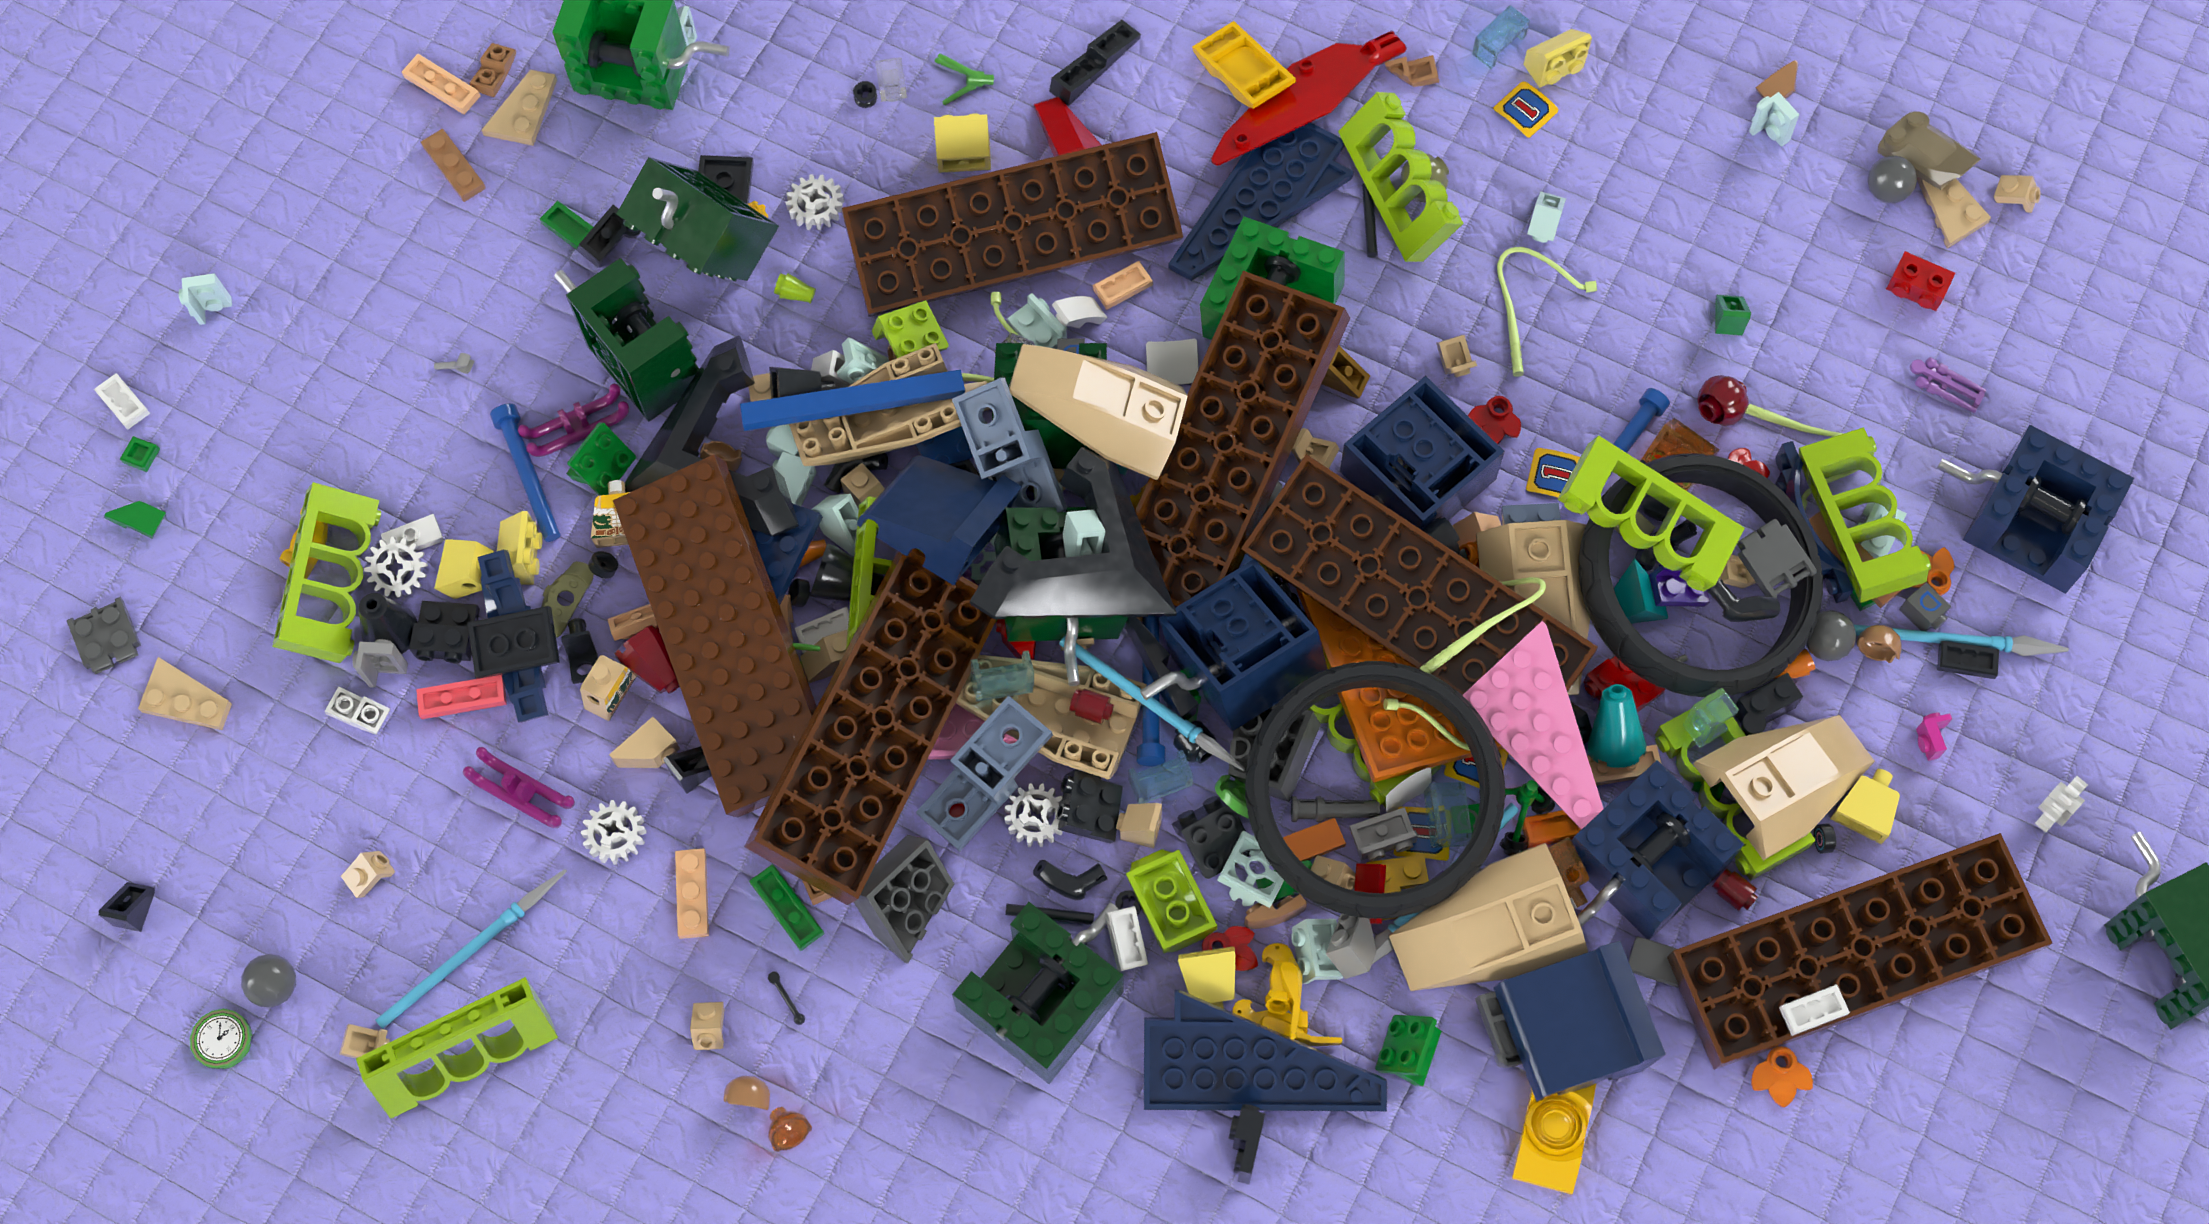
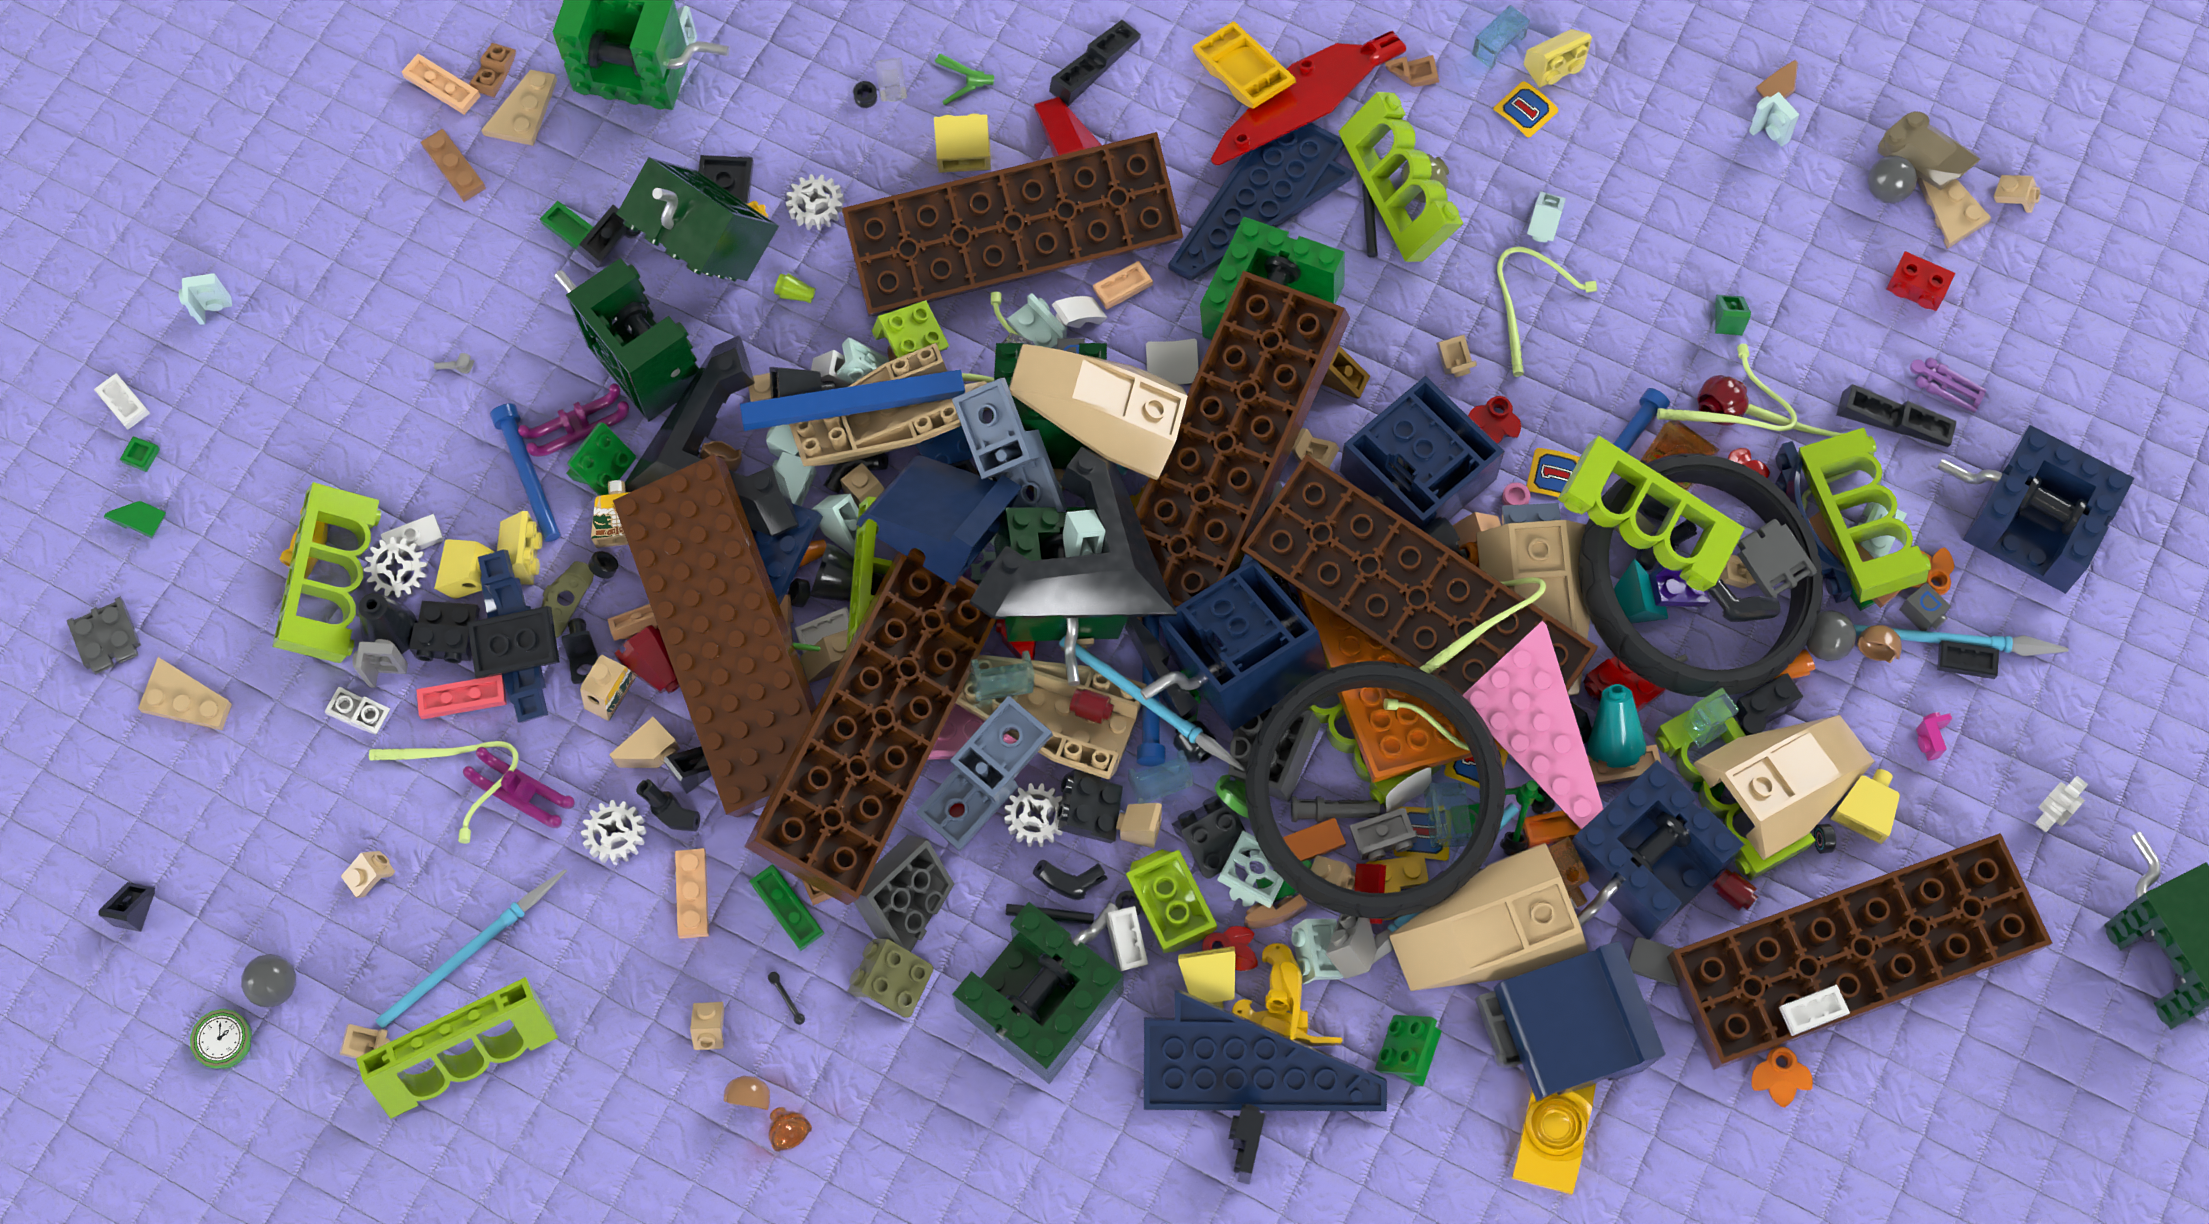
(418, 753): none -> yellowish green piece
(667, 808): none -> black arm
(890, 977): none -> olive bracket
(1515, 494): none -> bright pink tile
(1743, 353): none -> yellowish green piece
(1903, 418): none -> black slope

